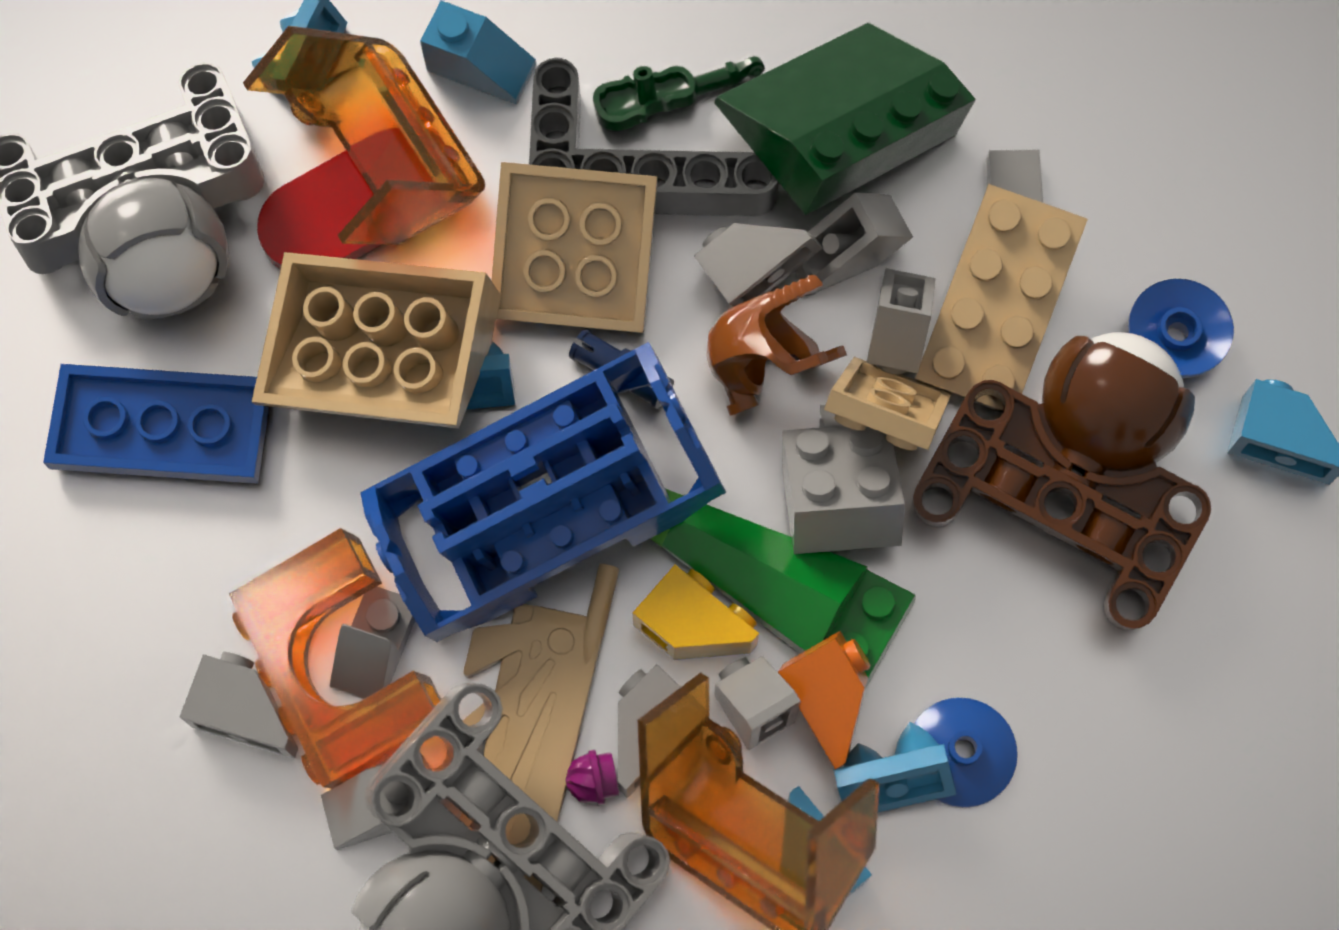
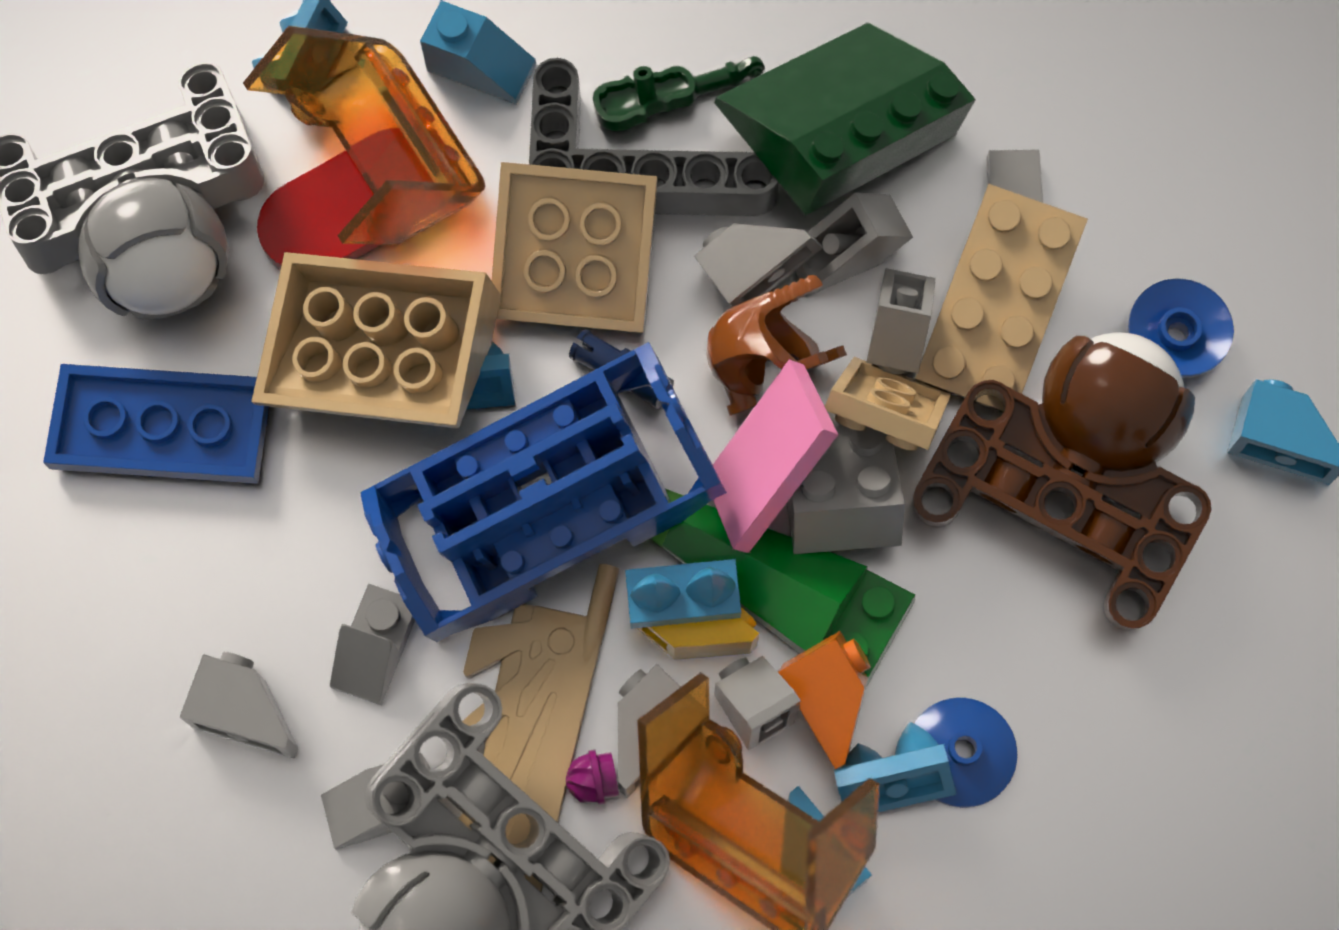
(280, 618): clear orange arch -> none
(683, 593): none -> dark azure tile
(771, 455): none -> bright pink tile

